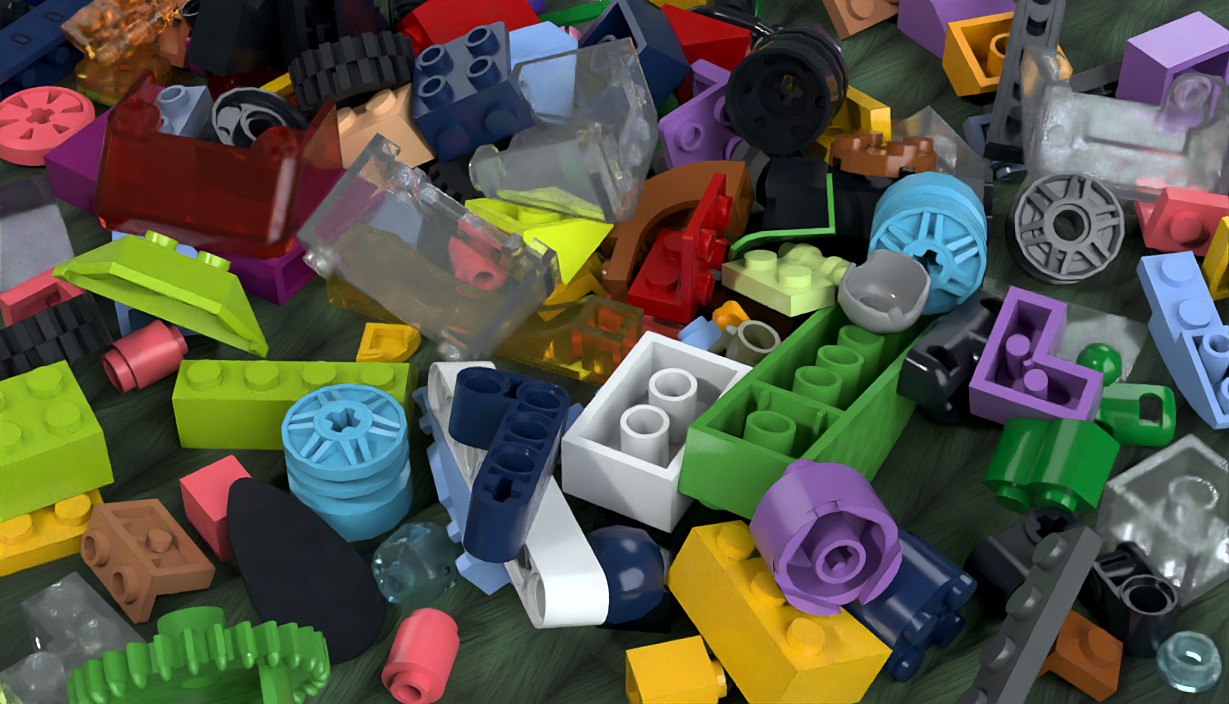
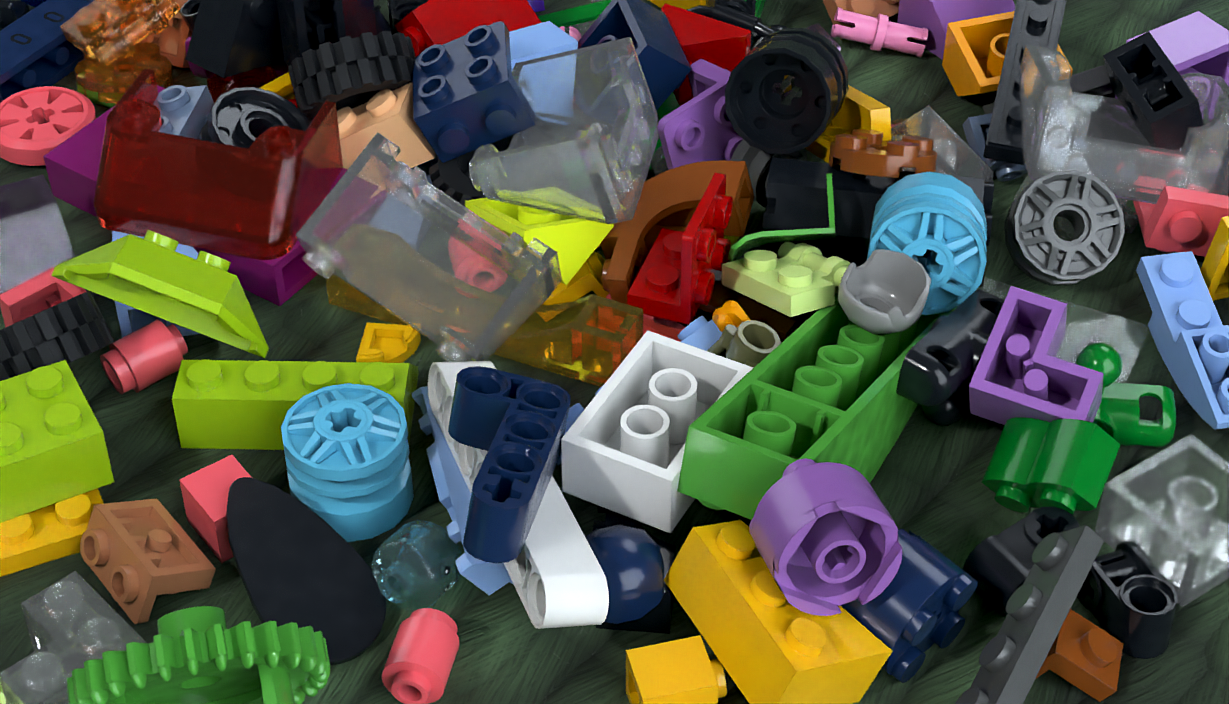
(879, 32): none -> bright pink pin
(1153, 92): none -> black brick
(1189, 662): clear light blue plate -> none

